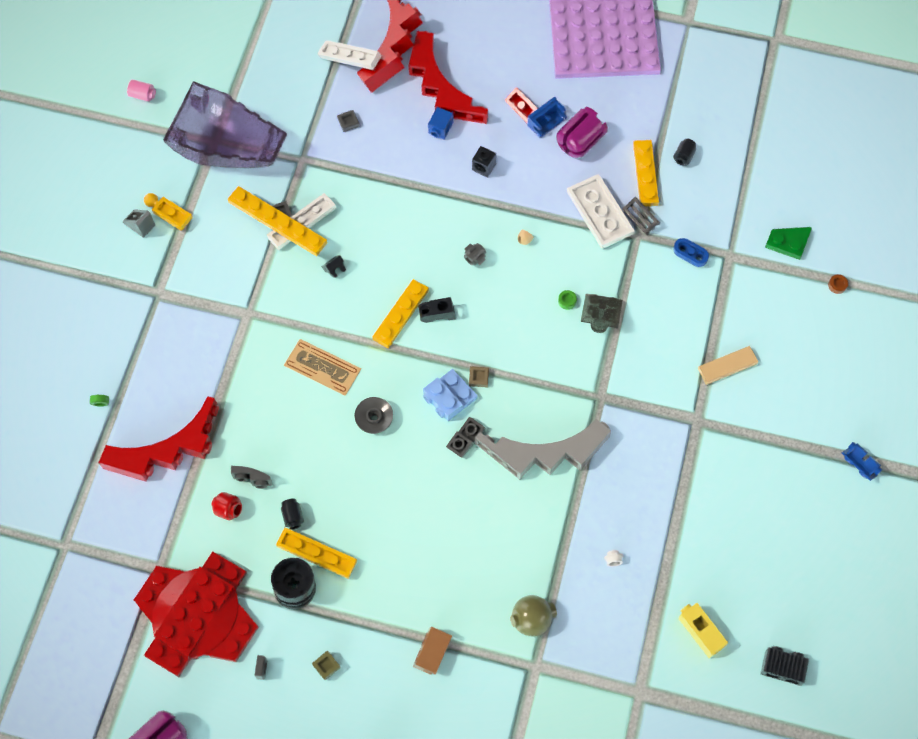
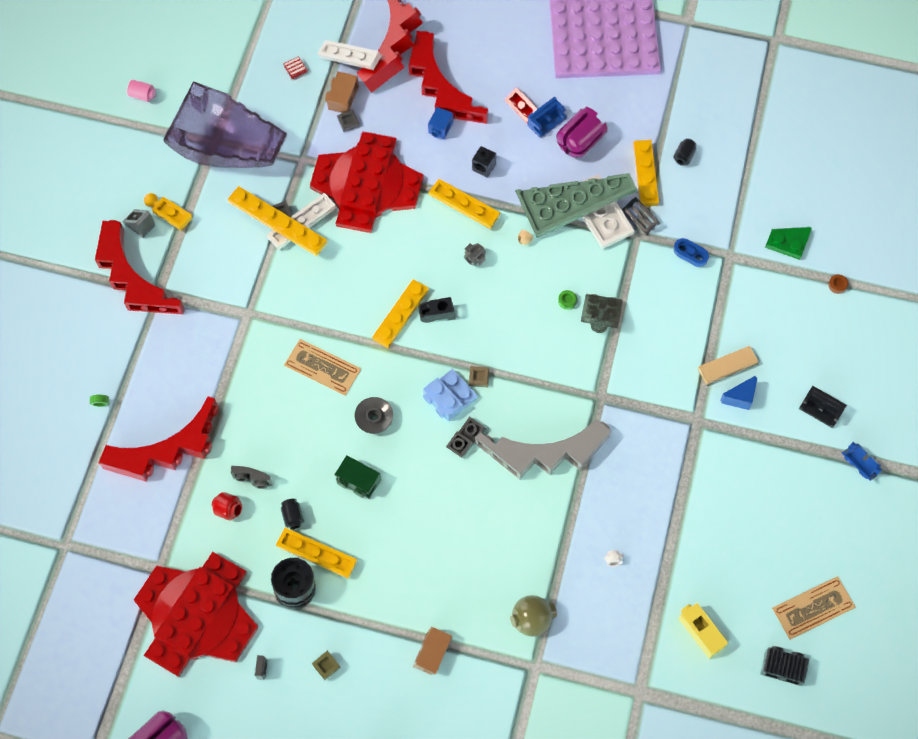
(139, 294): none -> red arch
(295, 67): none -> tile
(332, 264): black tile -> none
(342, 92): none -> medium nougat brick
(357, 477): none -> dark green brick
(366, 181): none -> red plate
(464, 203): none -> yellow plate
(568, 201): none -> sand green wing
(741, 395): none -> blue slope
(813, 607): none -> tan sticker
(822, 406): none -> black hinge

